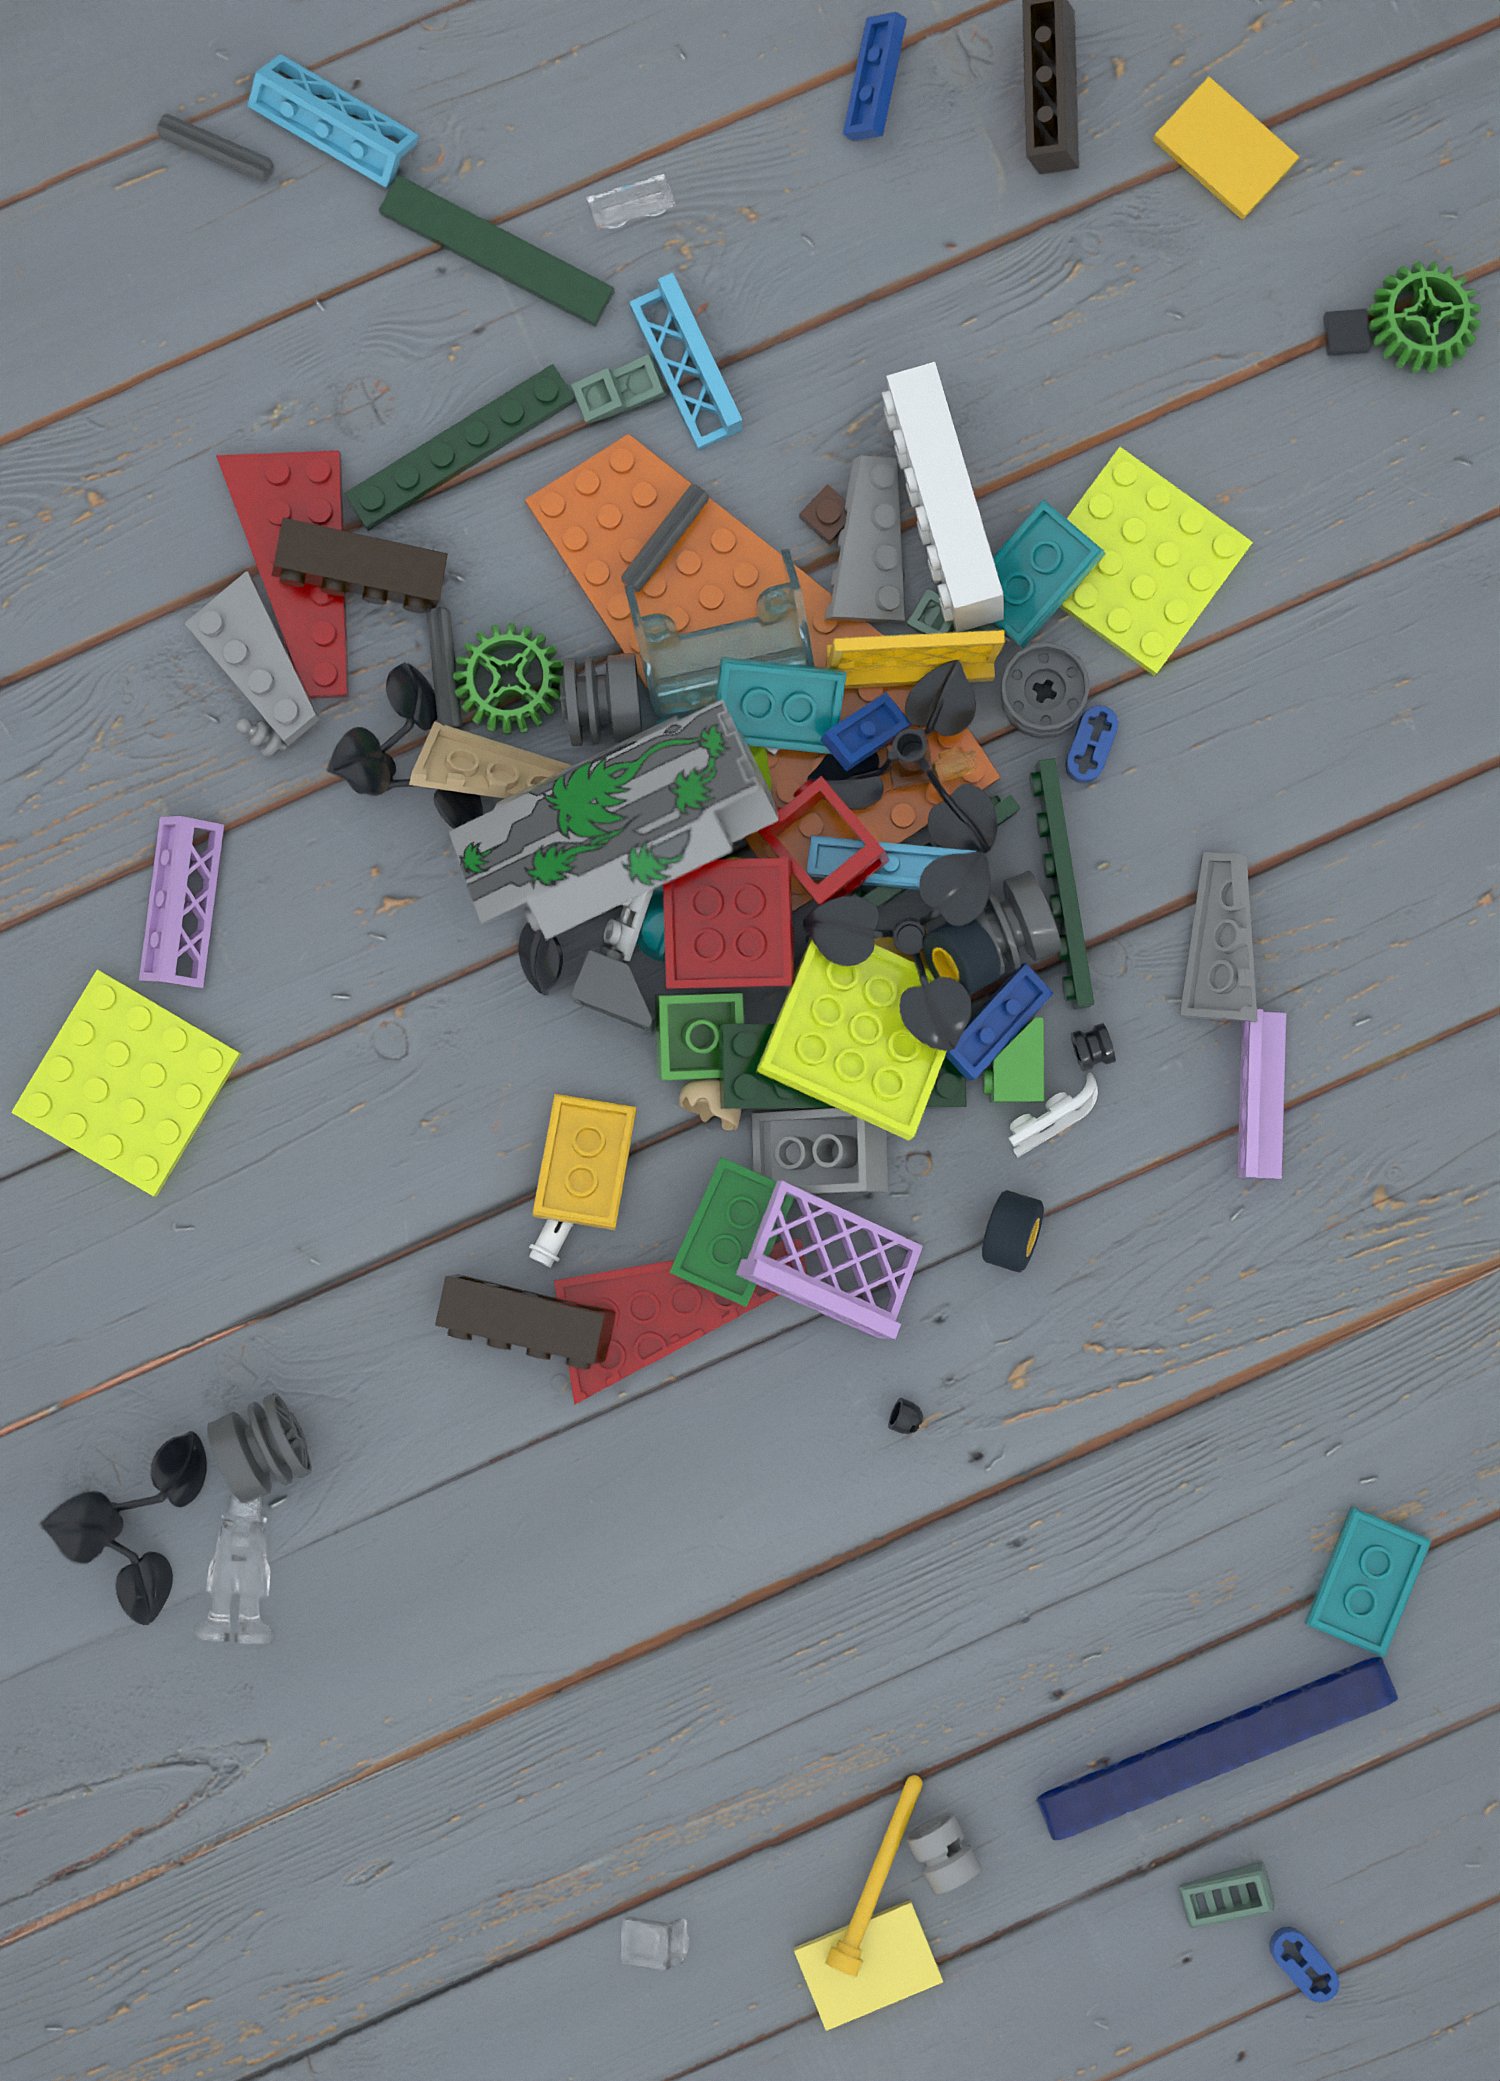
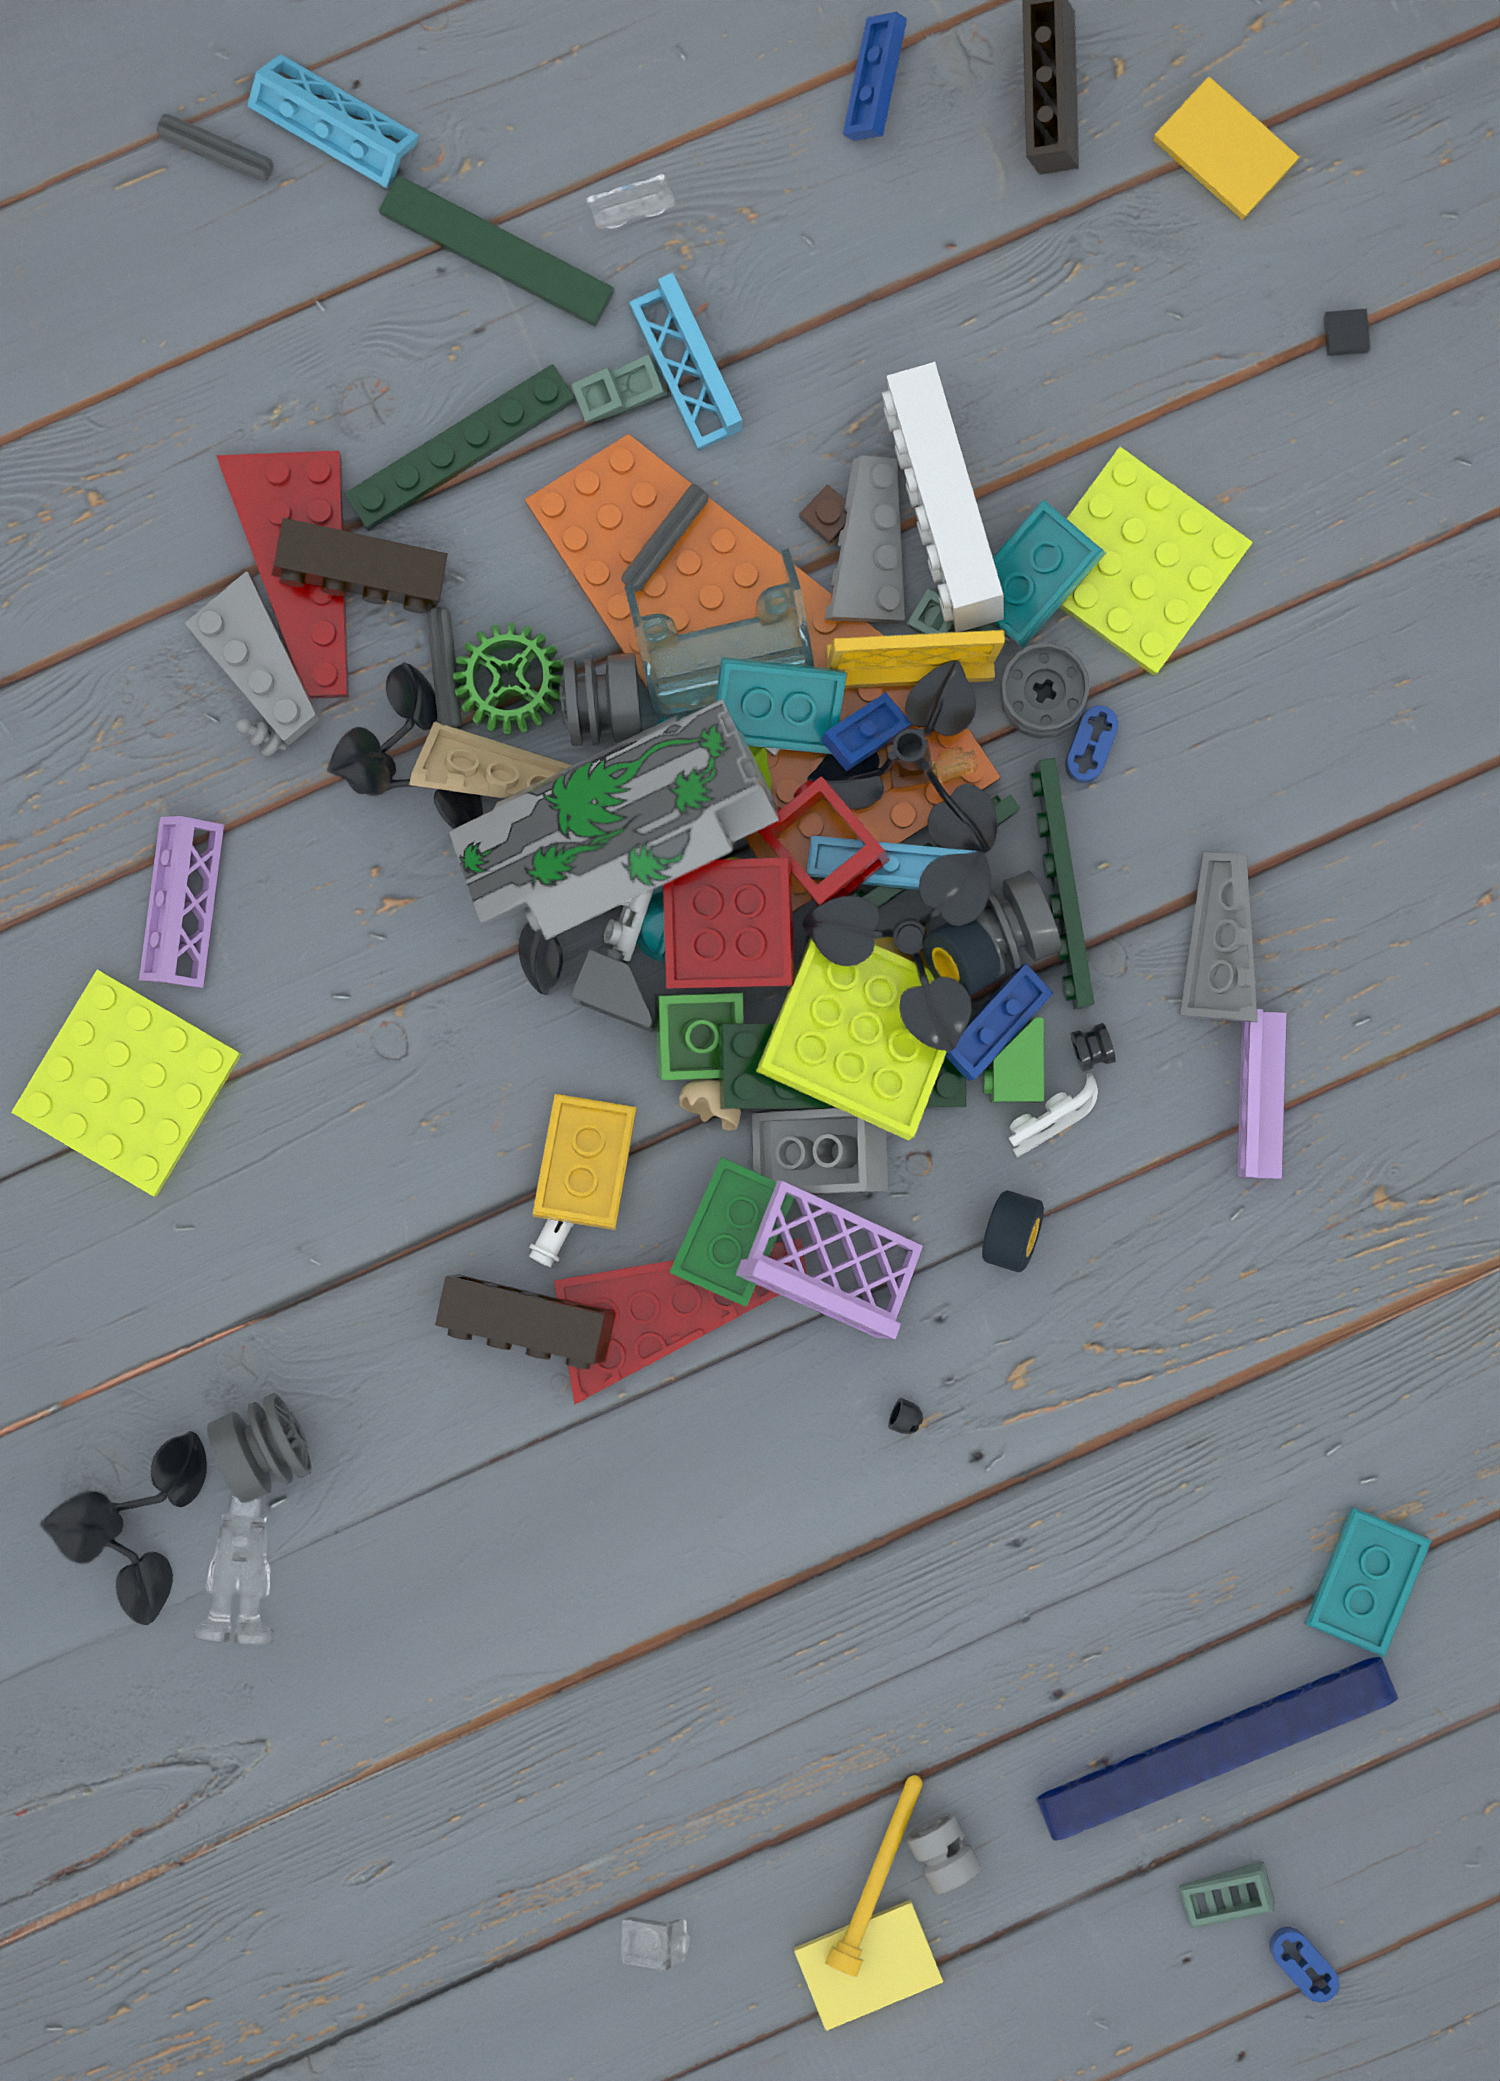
(1455, 309): bright green gear -> none

